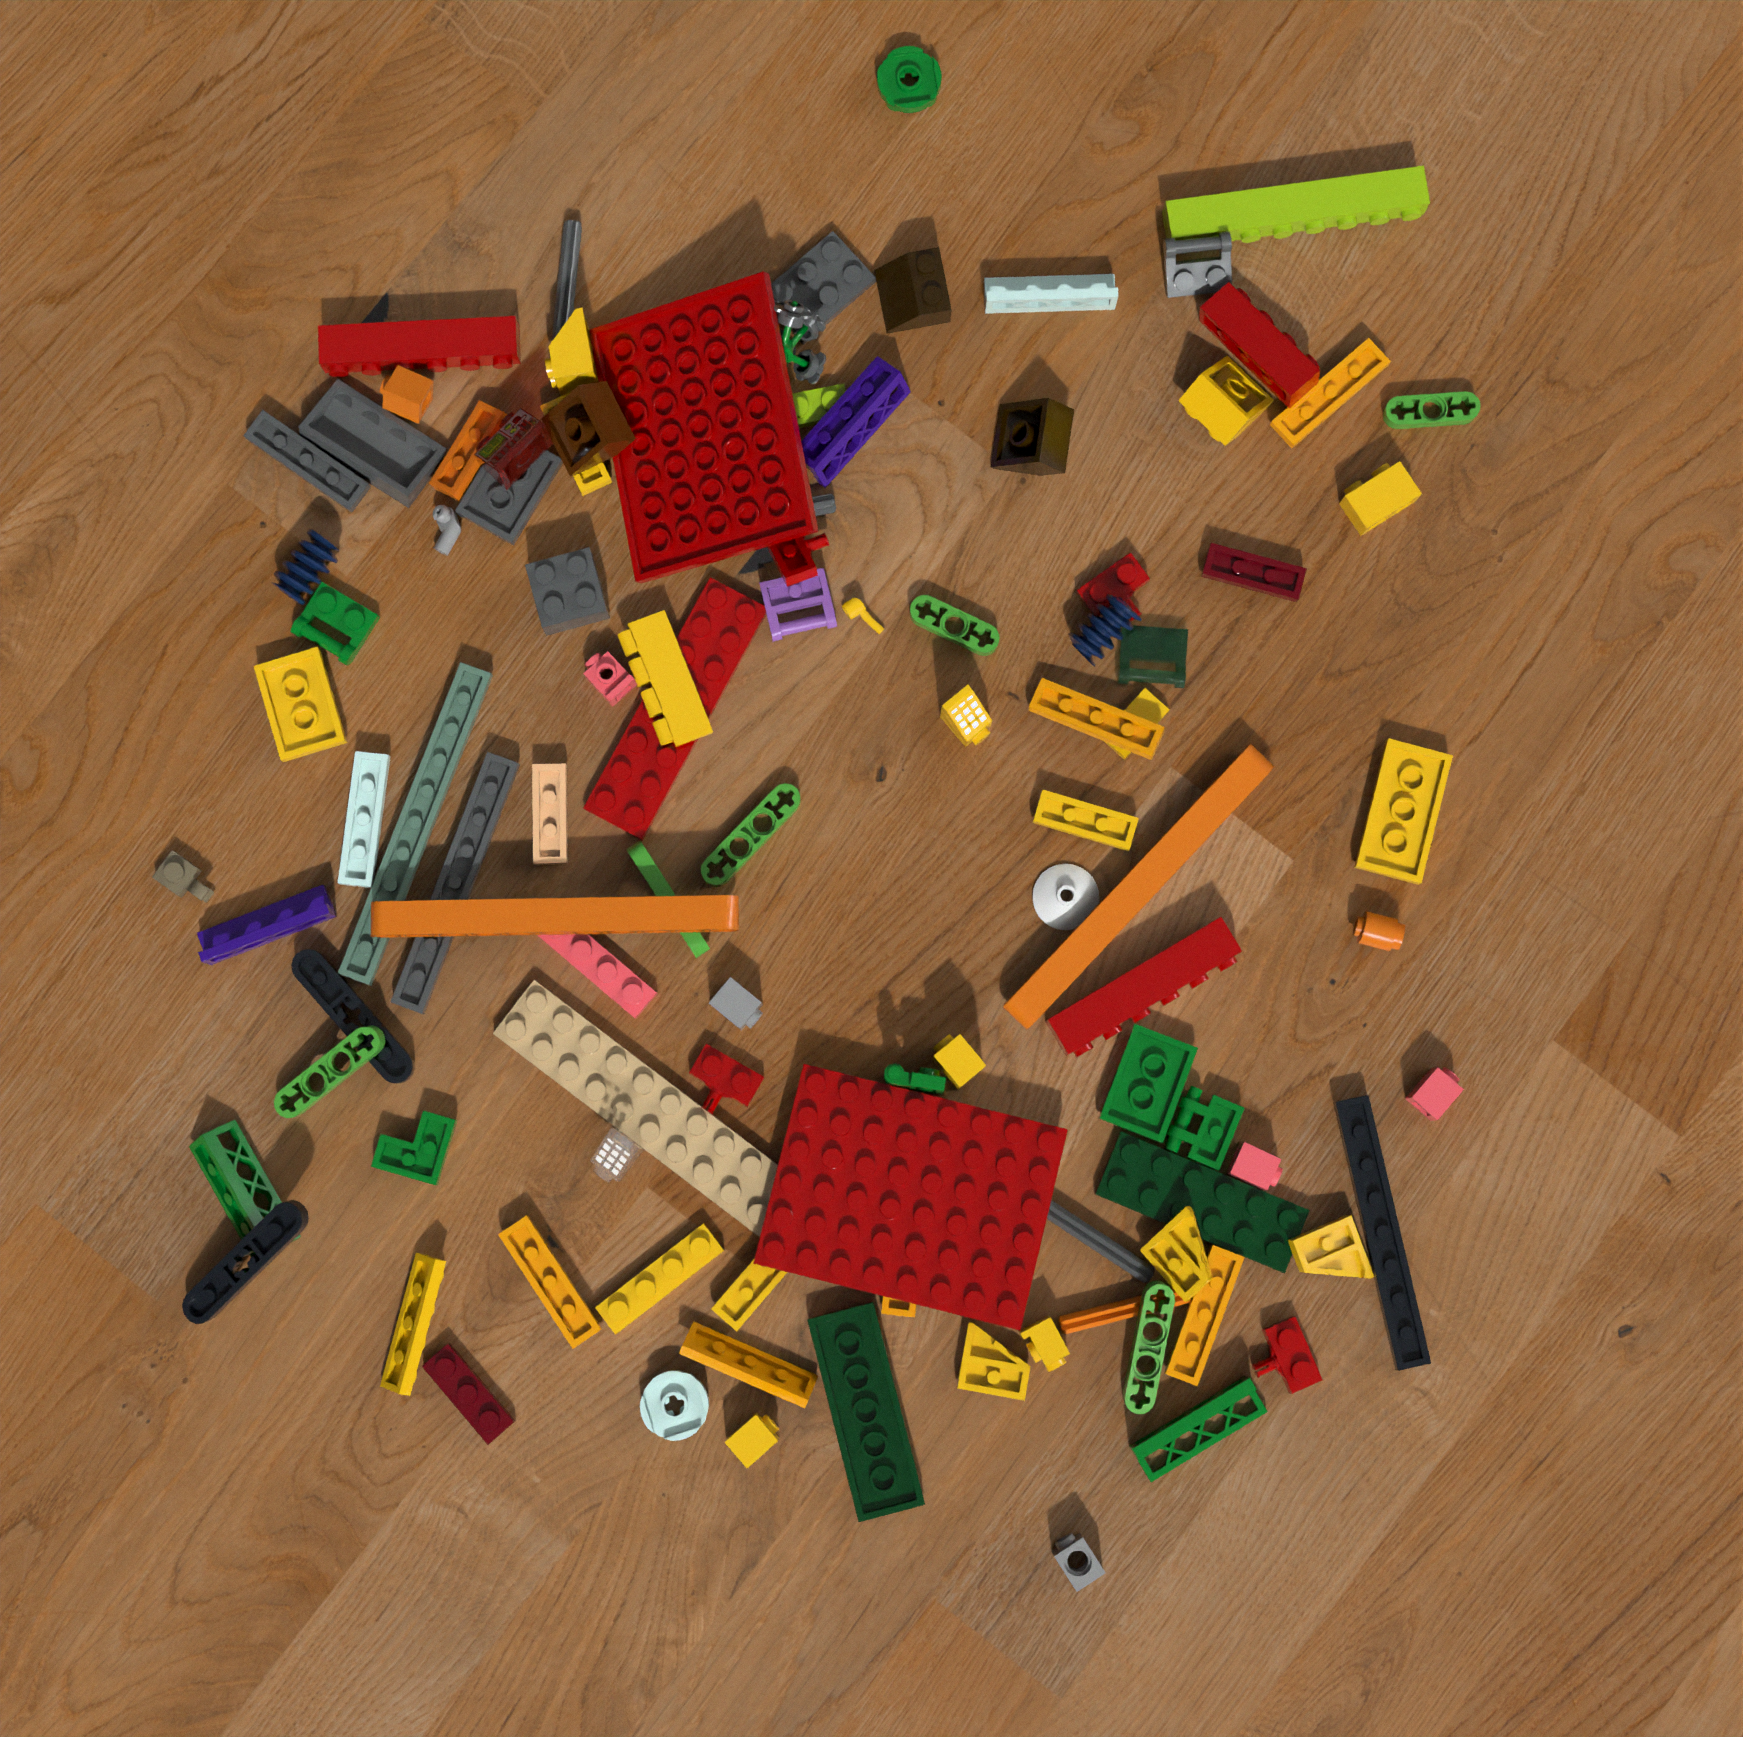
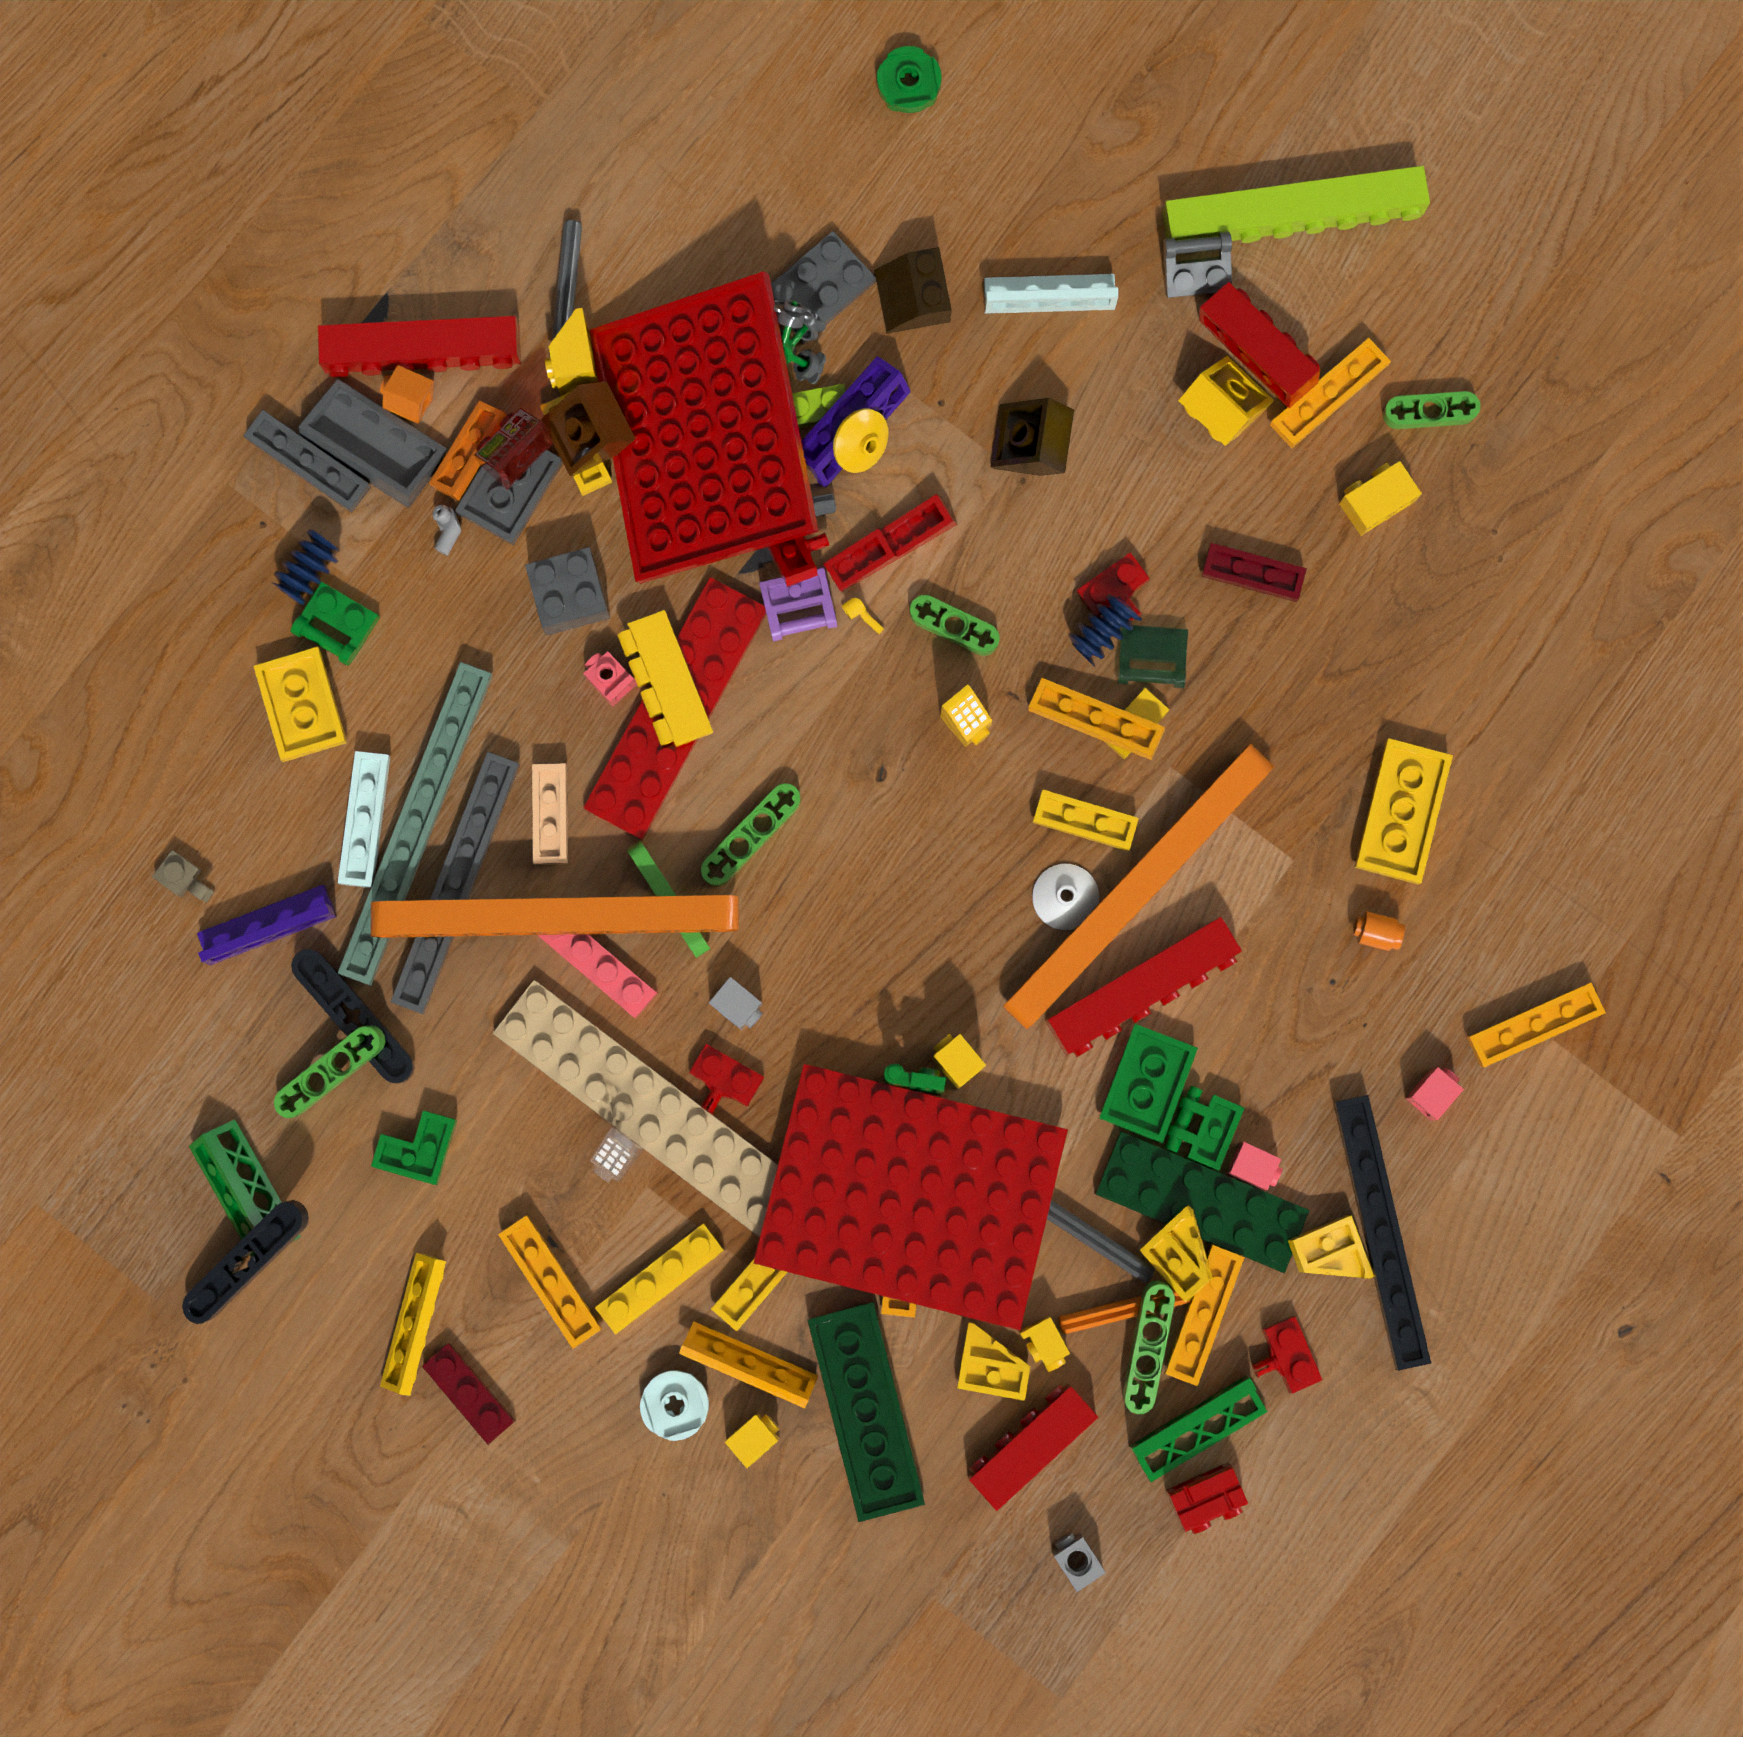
(860, 440): none -> yellow dish
(890, 543): none -> red slope
(1032, 1446): none -> red brick
(1207, 1498): none -> red brick
(1536, 1025): none -> light orange plate

